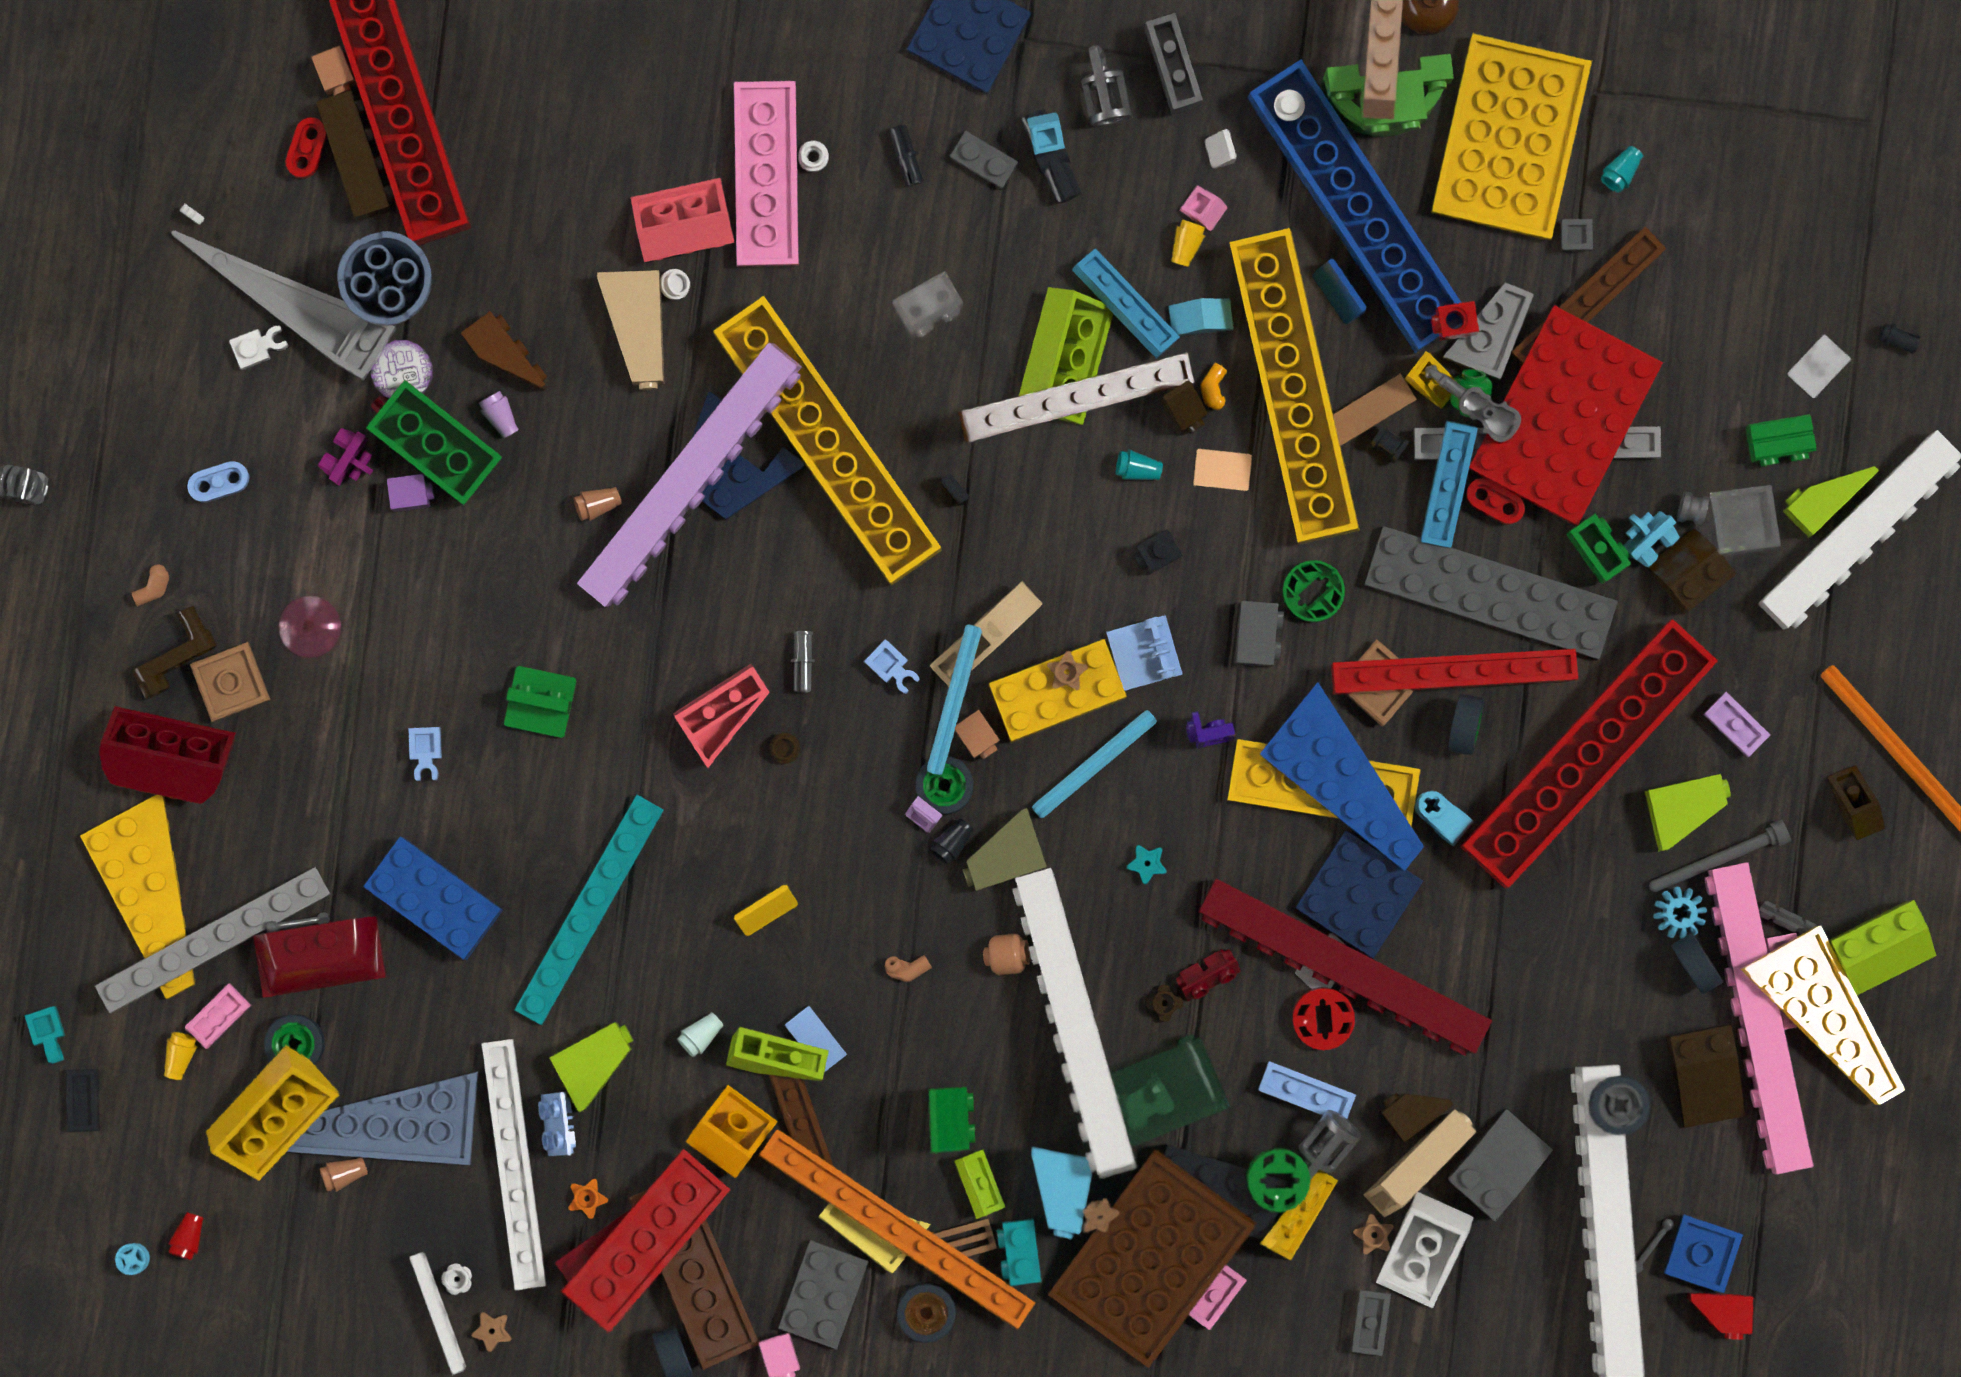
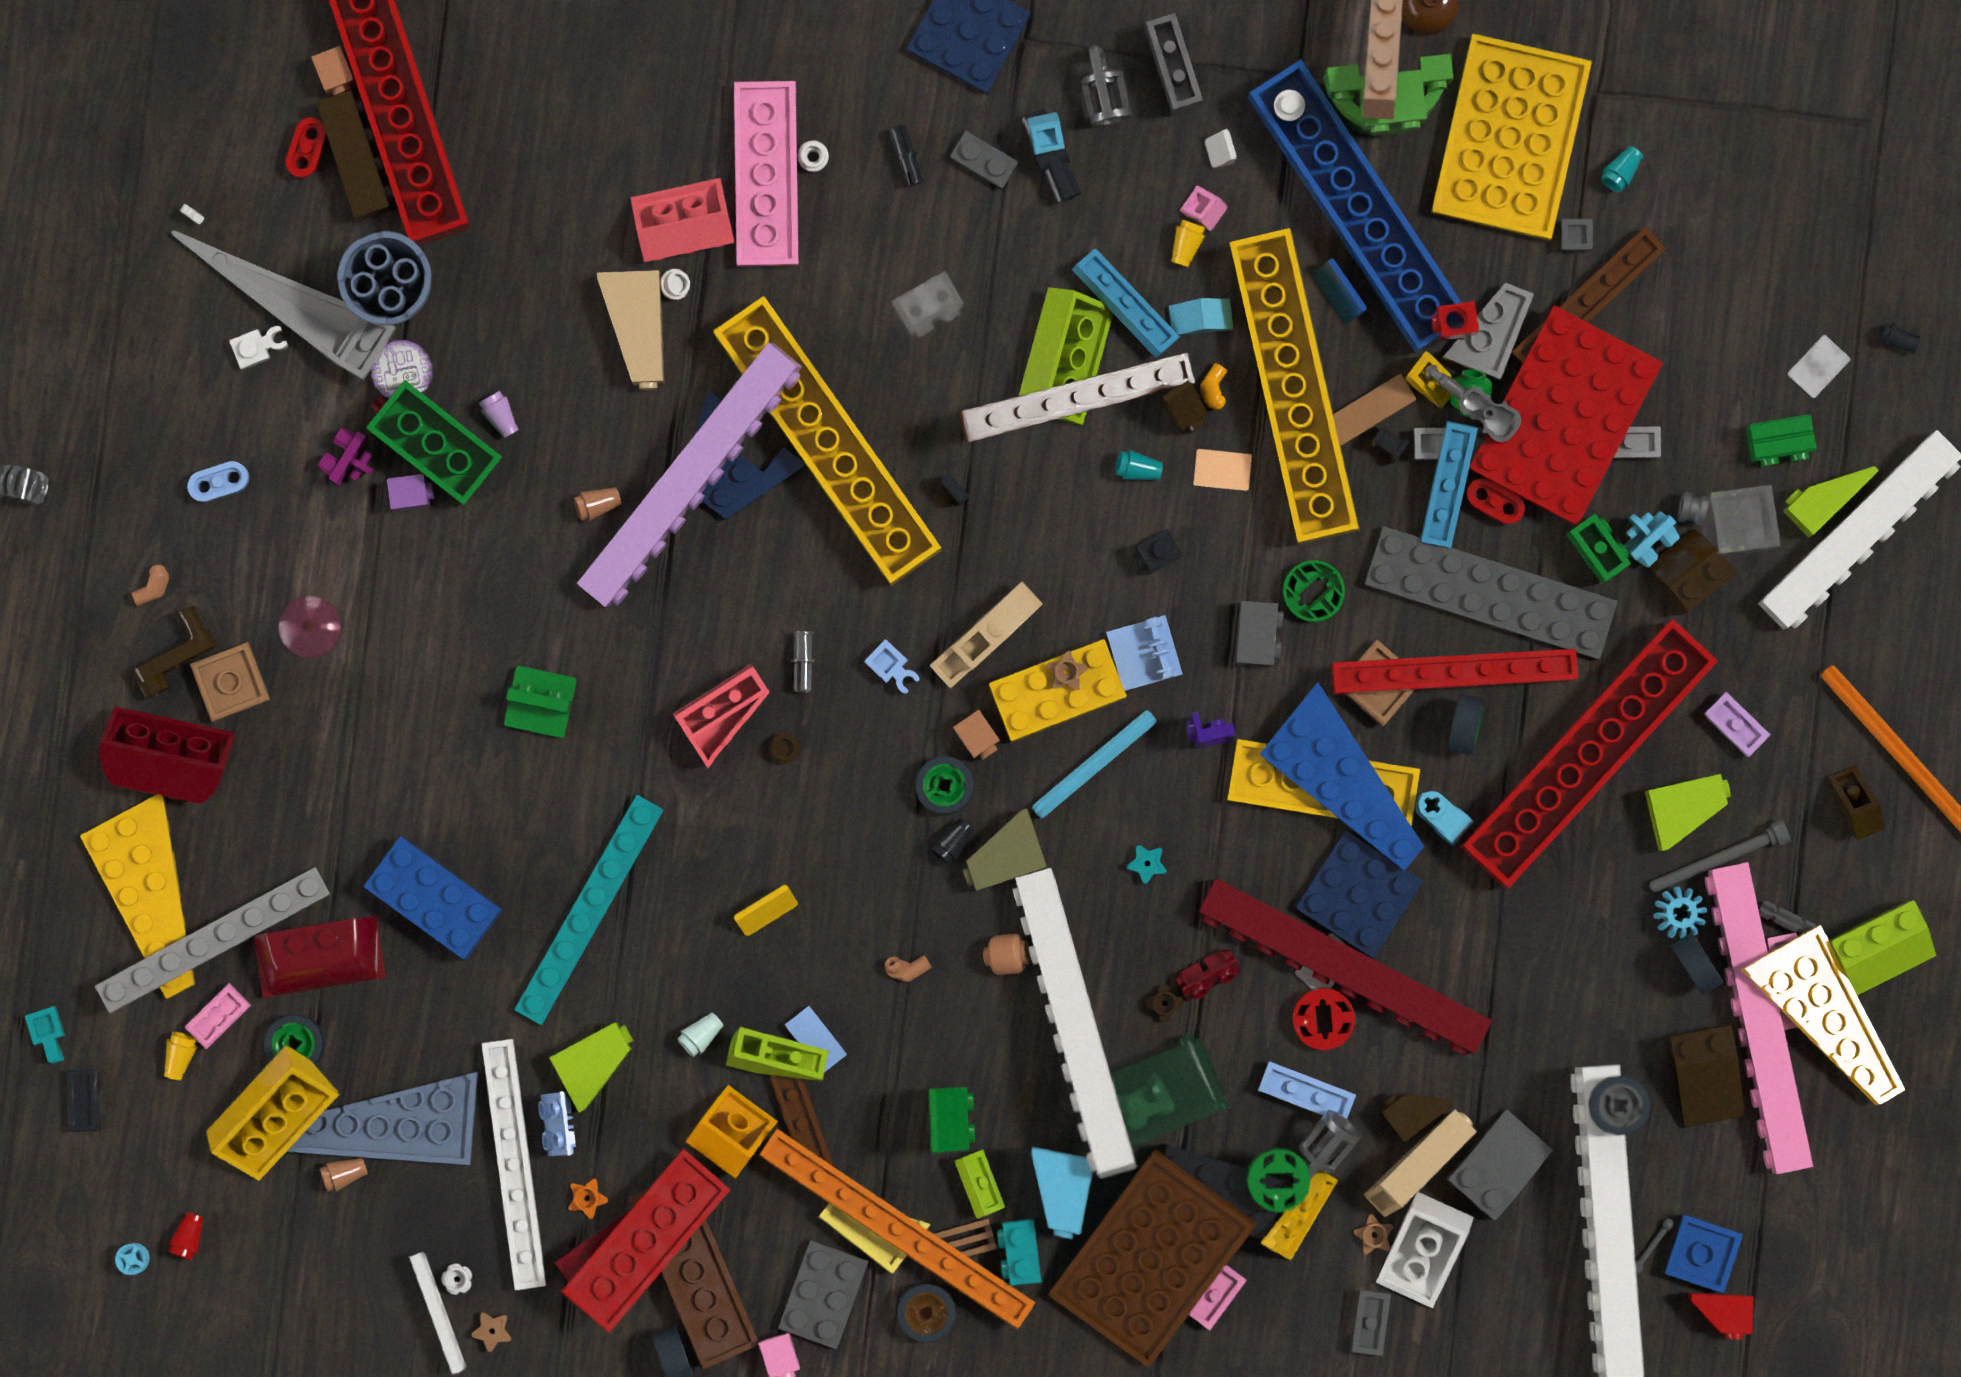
(321, 918): dark grey hinge -> none
(425, 746): light blue plate -> none
(495, 347): reddish brown slope -> none
(923, 814): lavender tile -> none
(954, 699): medium azure axle -> none
(1092, 1216): medium nougat plate -> none

